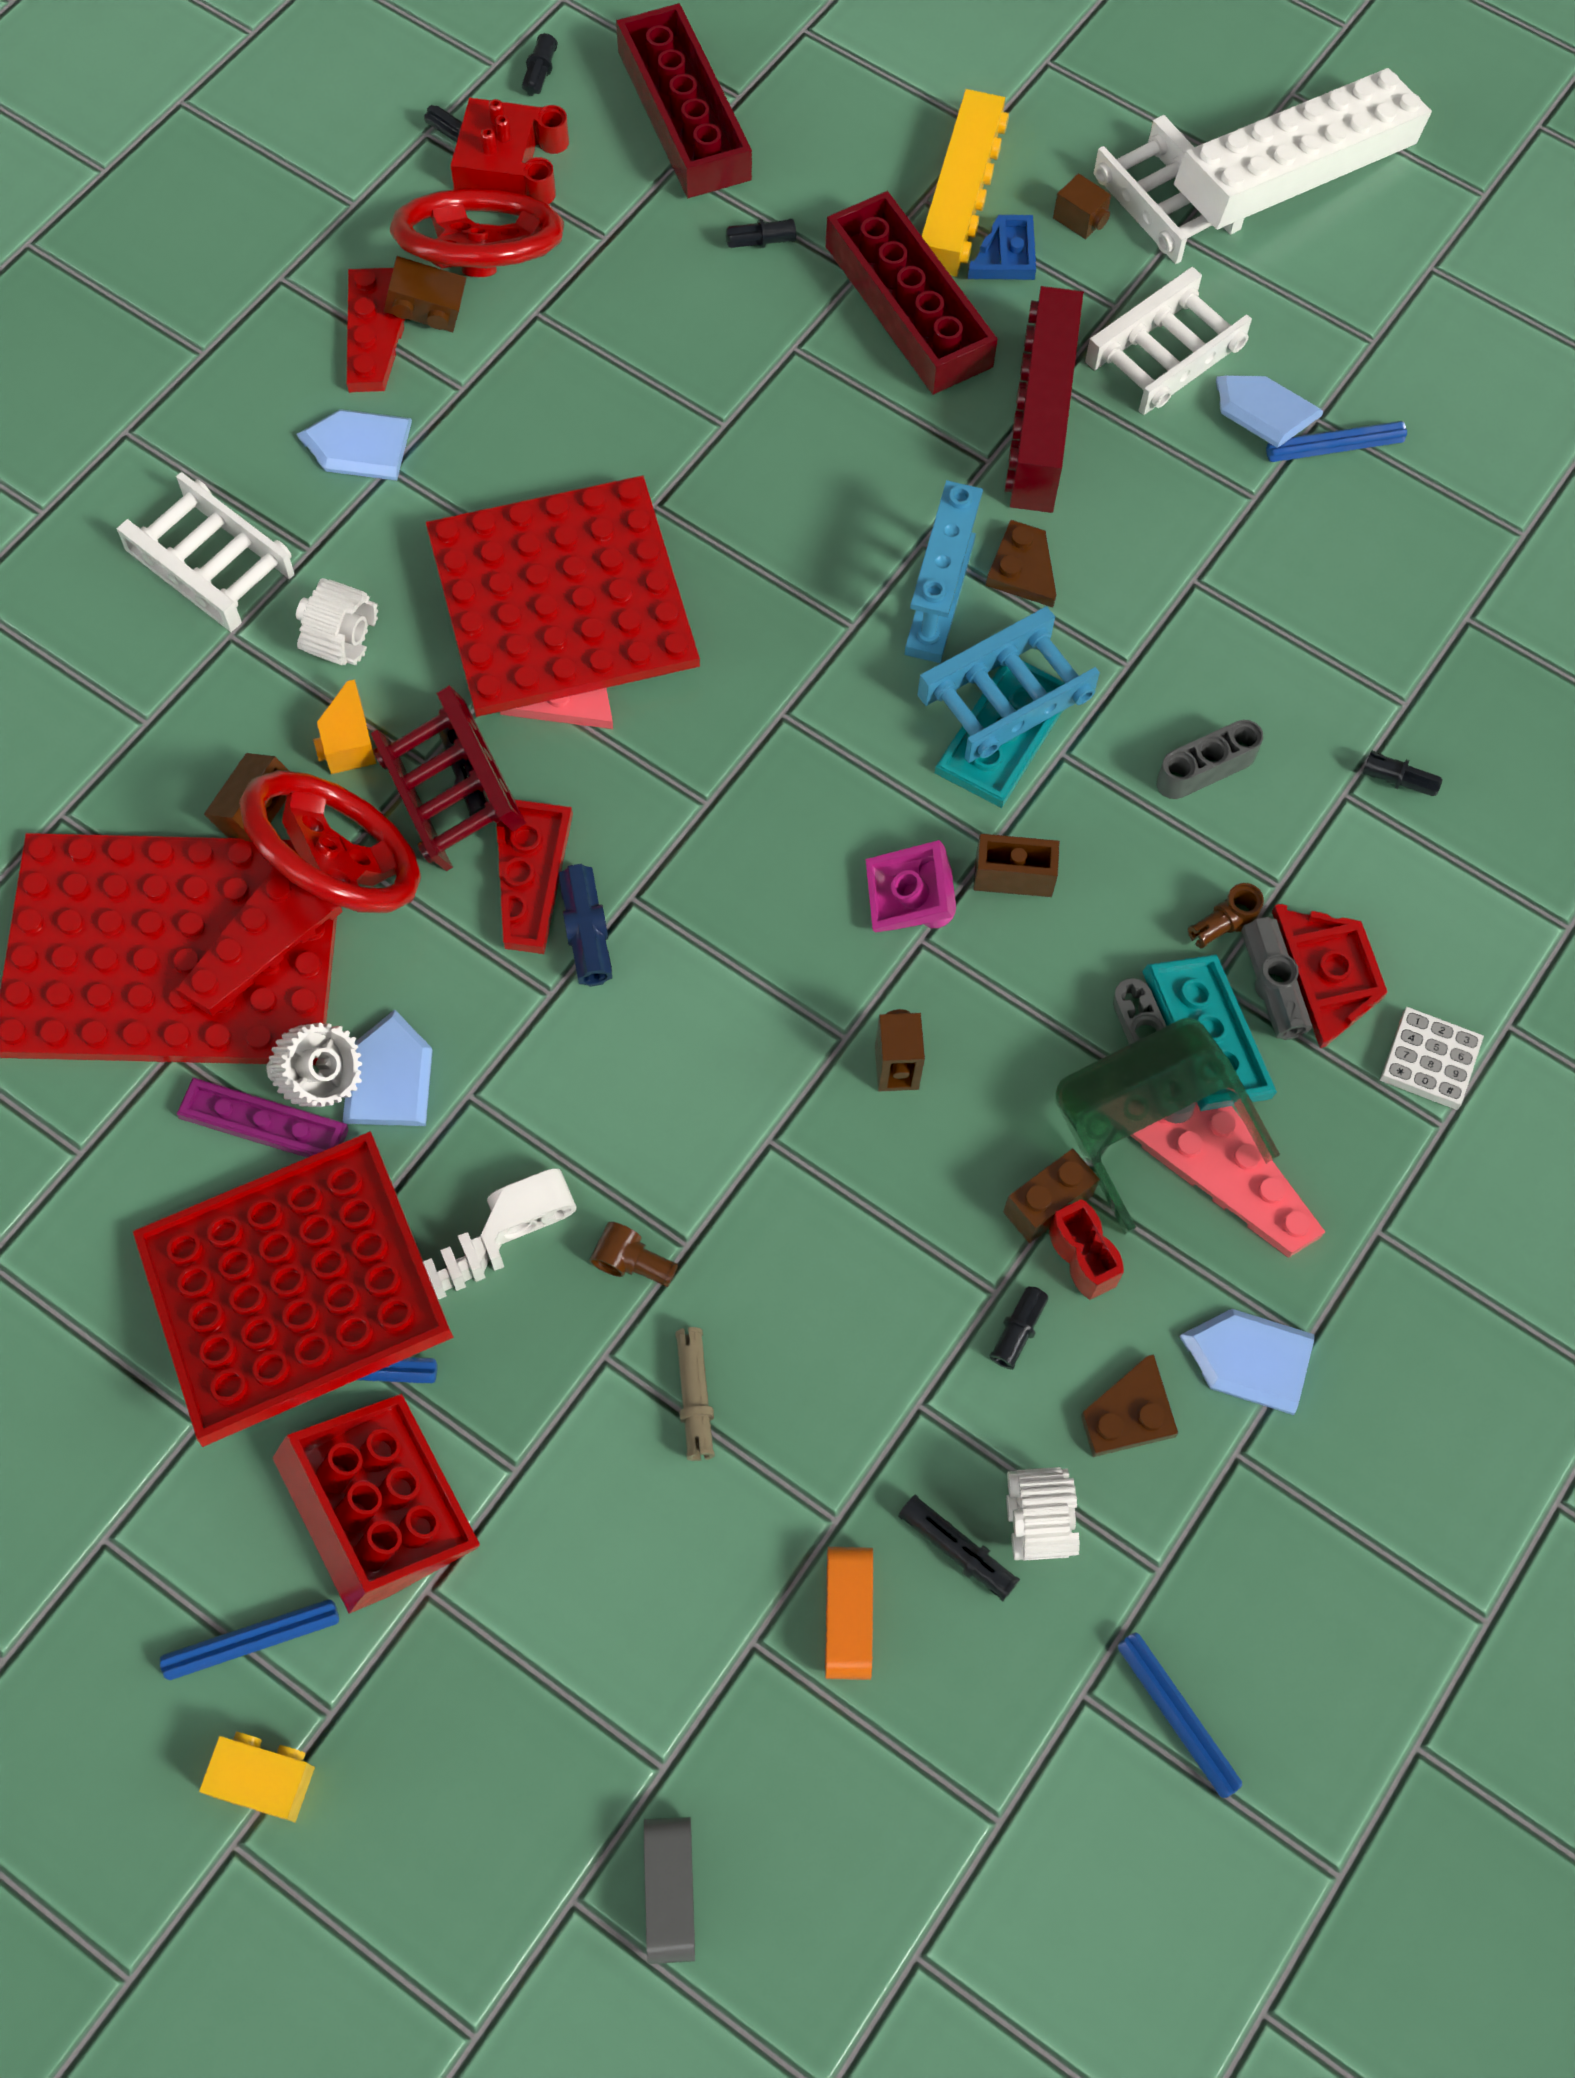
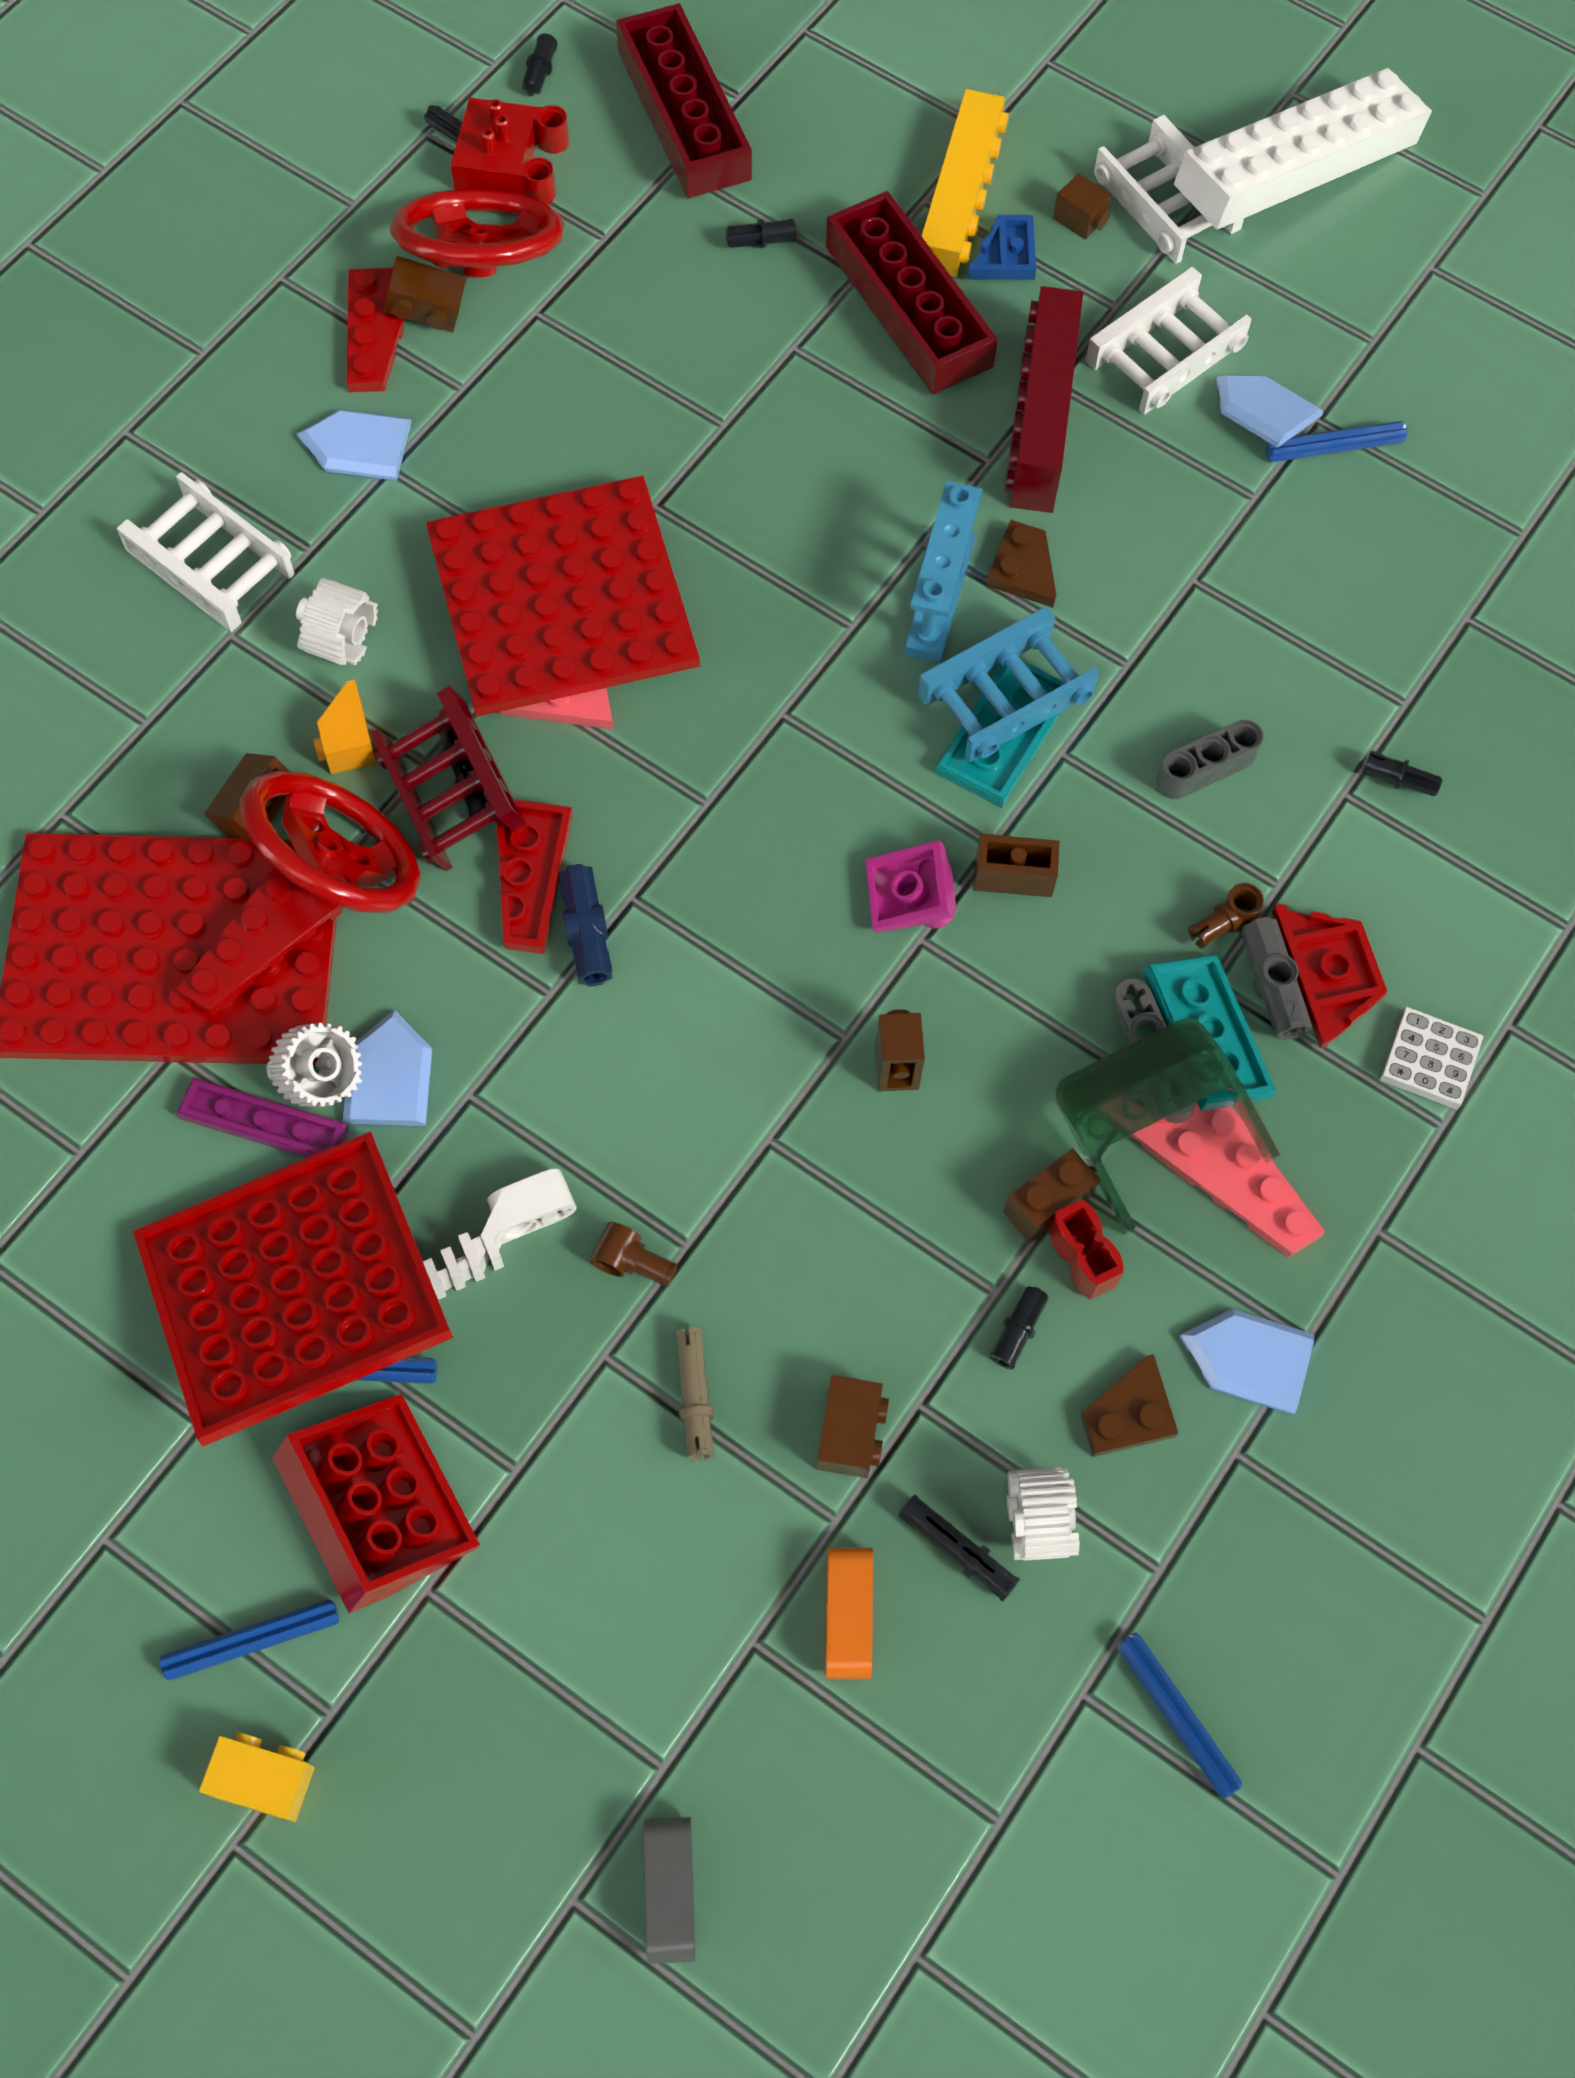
(850, 1427): none -> reddish brown brick

